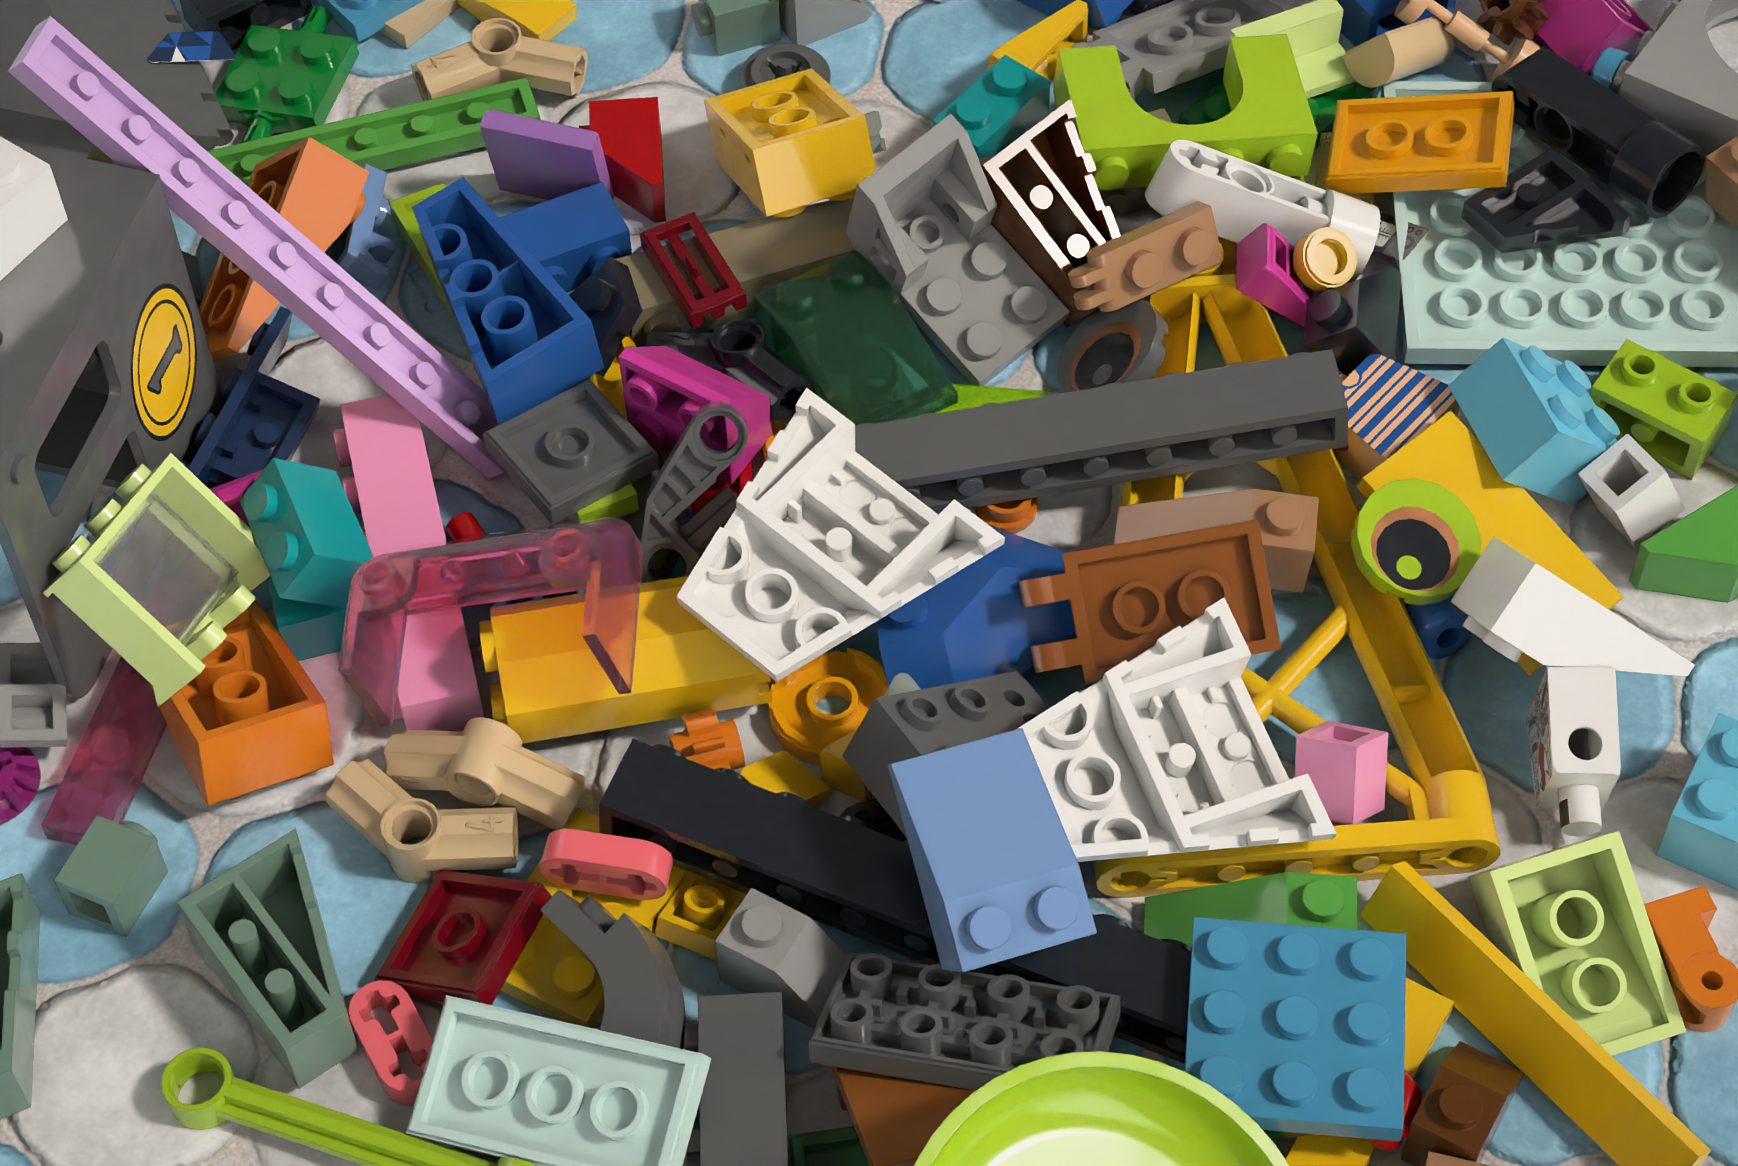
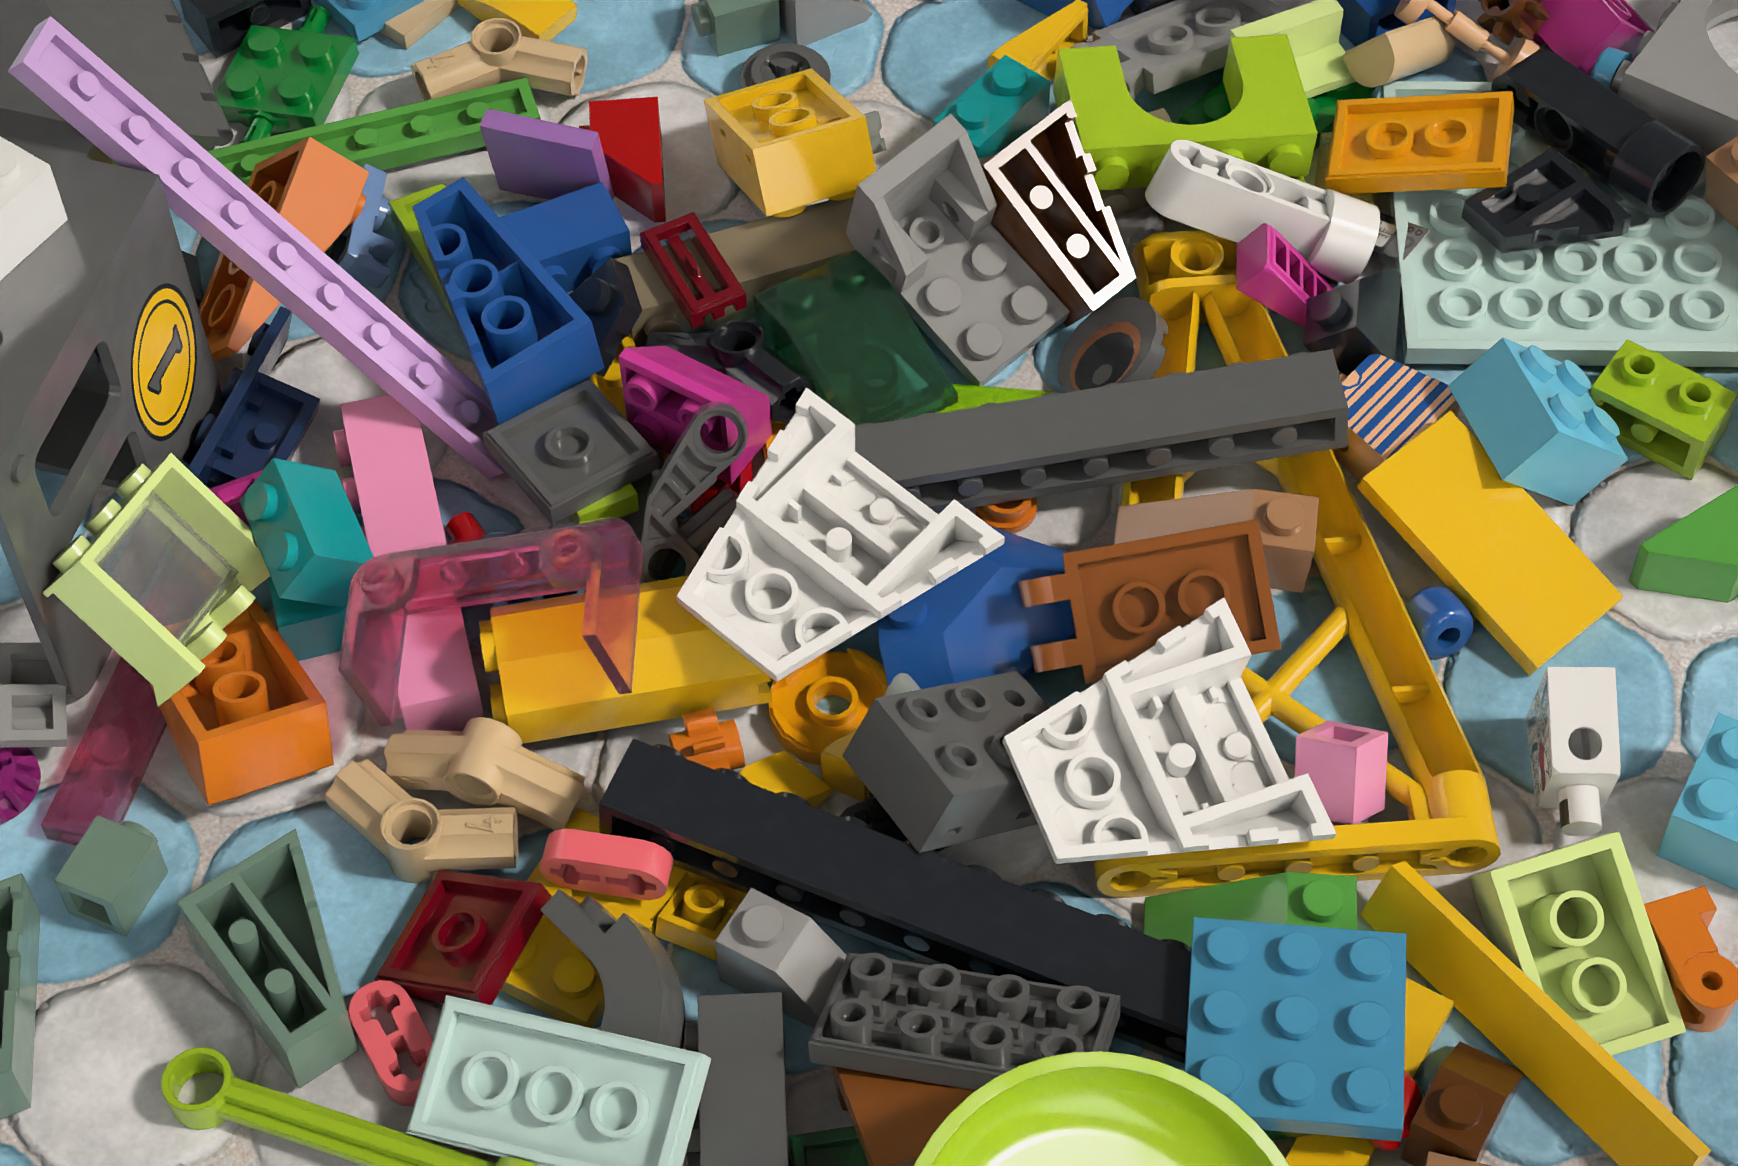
(192, 47): sticker -> none
(990, 852): medium blue slope -> none
(1147, 259): medium nougat hinge -> none
(1324, 259): yellow tile -> none
(1415, 541): tile -> none
(1532, 611): white slope -> none
(1631, 490): white brick -> none

